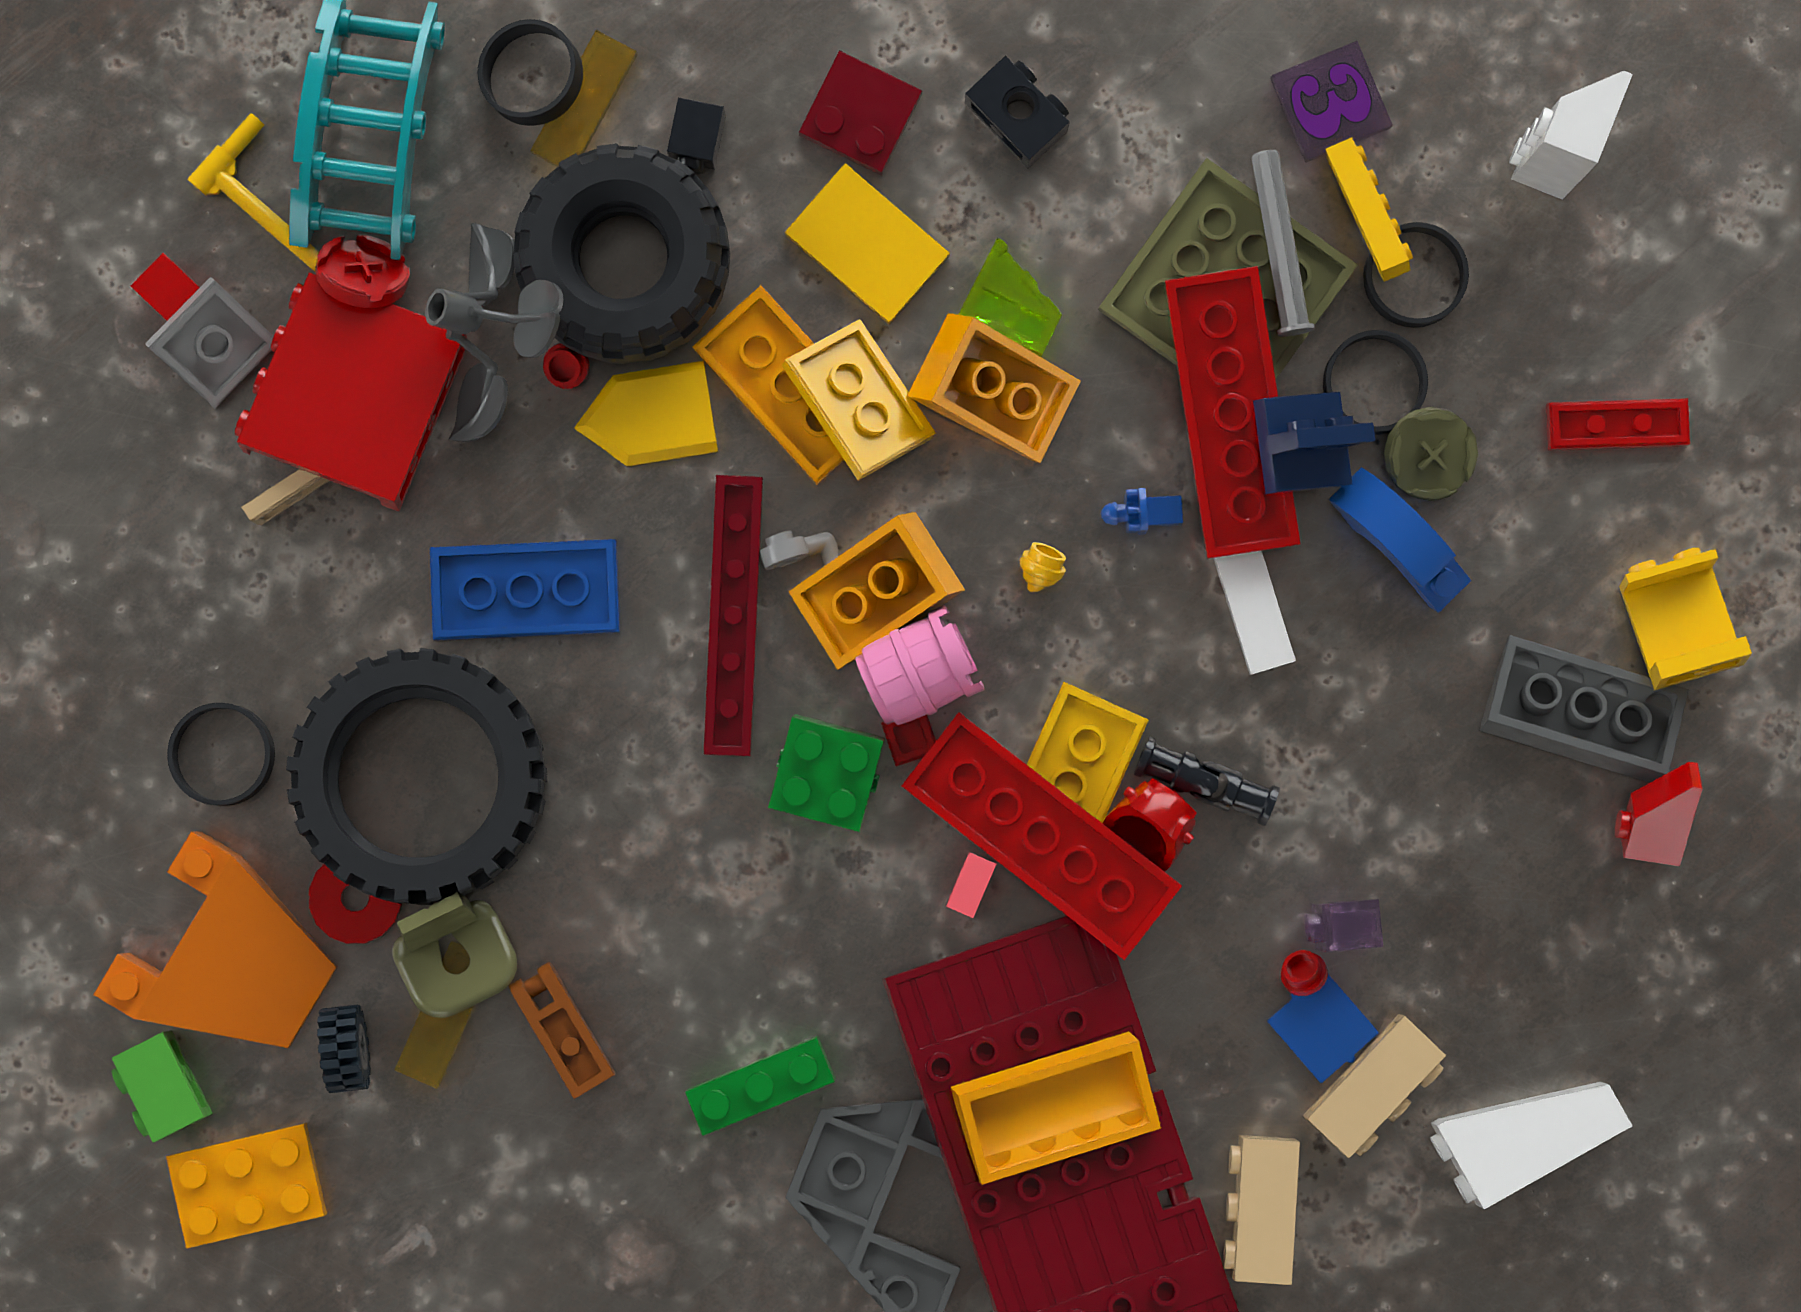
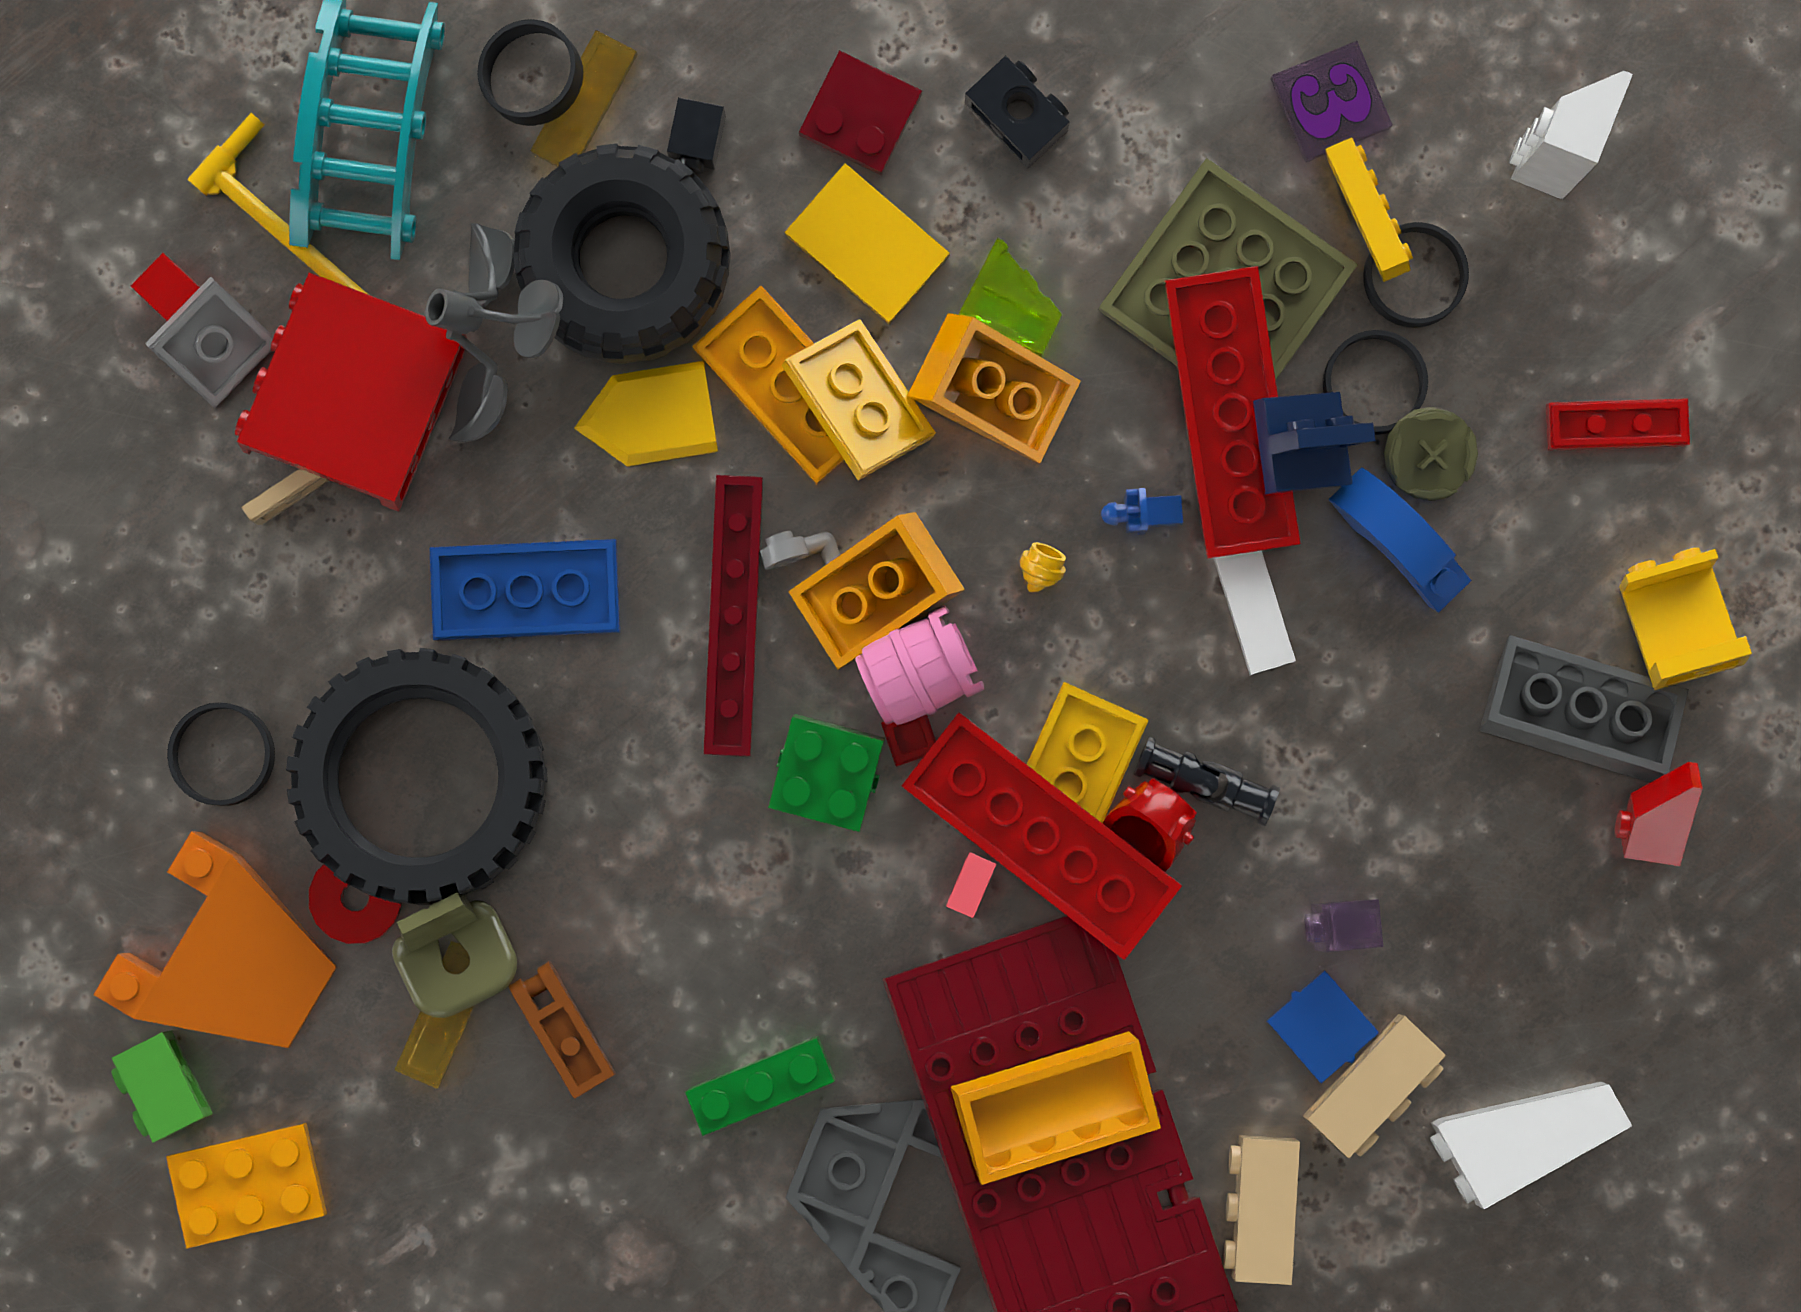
(343, 1048): black wheel -> none
(361, 272): red tile -> none
(565, 367): red plate -> none
(1281, 244): light grey axle -> none
(1303, 973): red plate -> none

